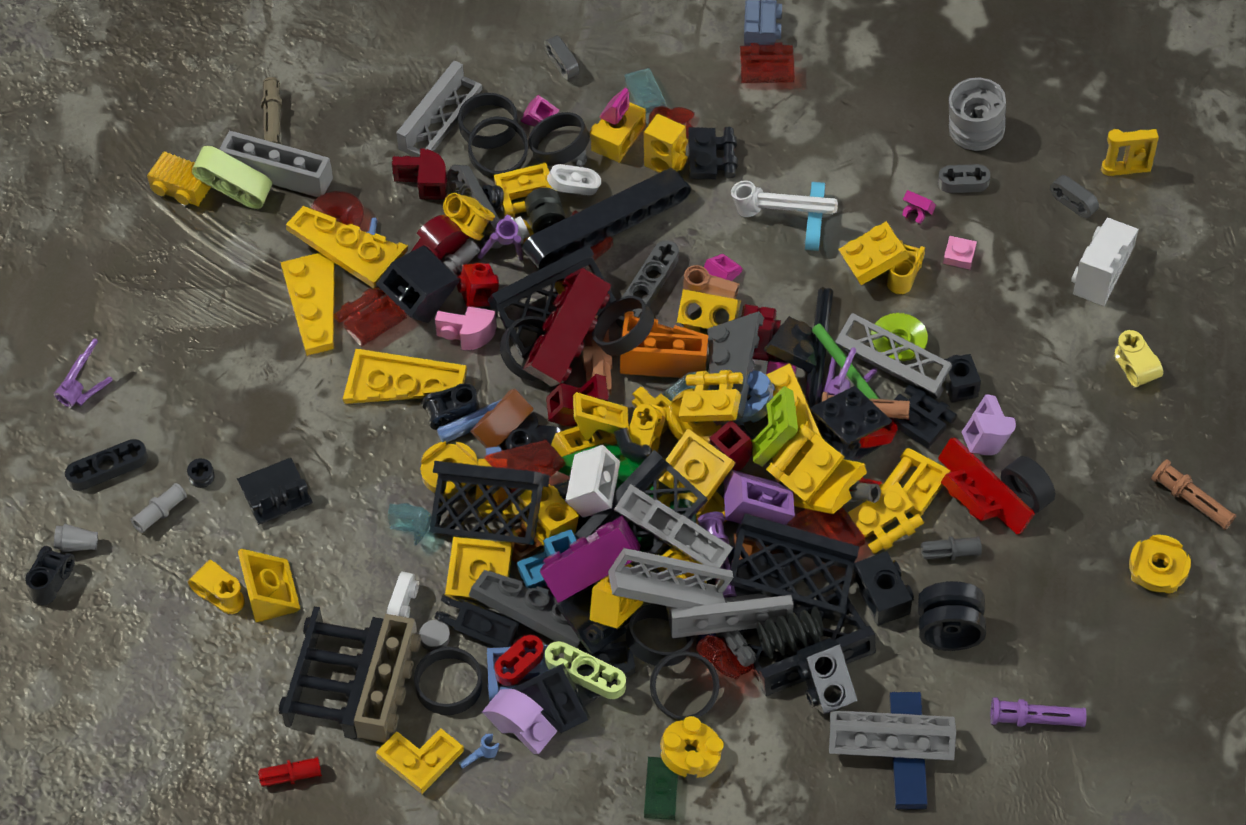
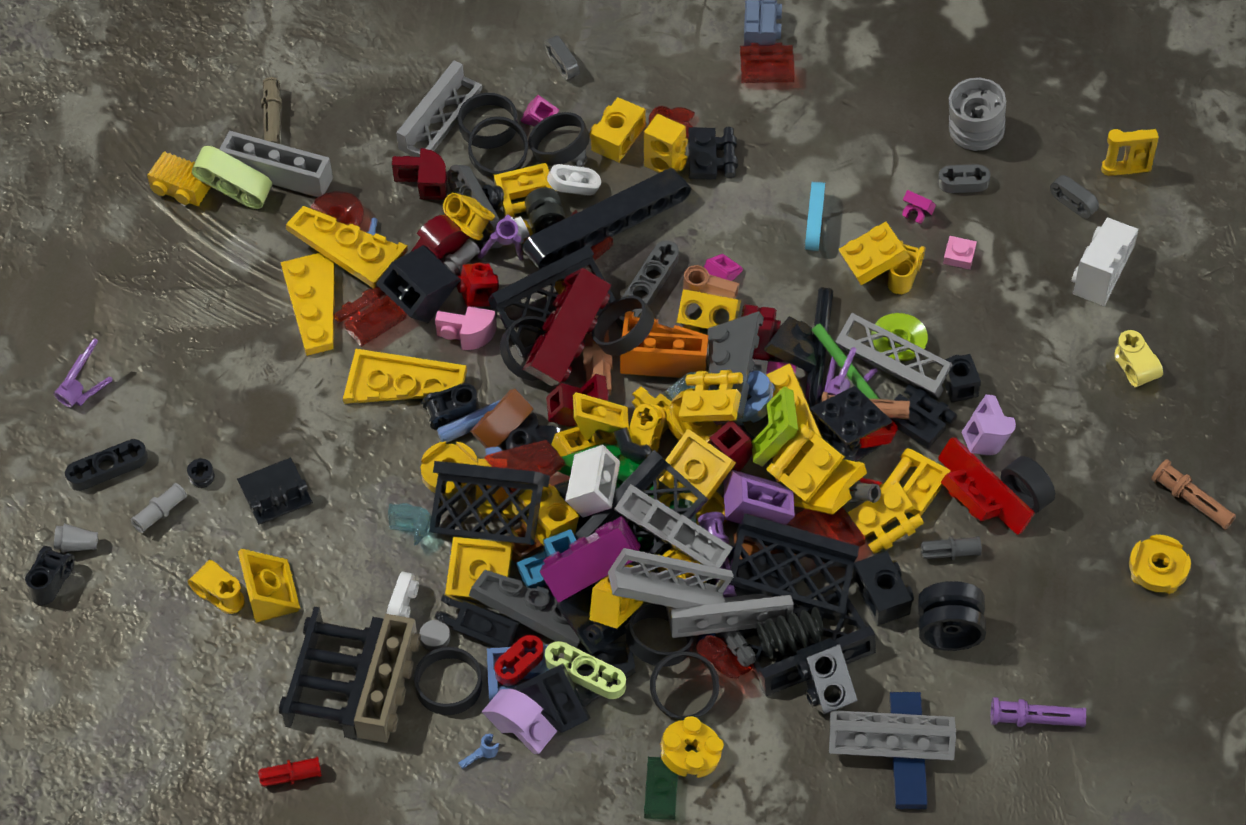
(422, 765): yellow plate -> none
(616, 107): dark pink slope -> none
(644, 89): clear light blue plate -> none
(751, 199): white axle -> none

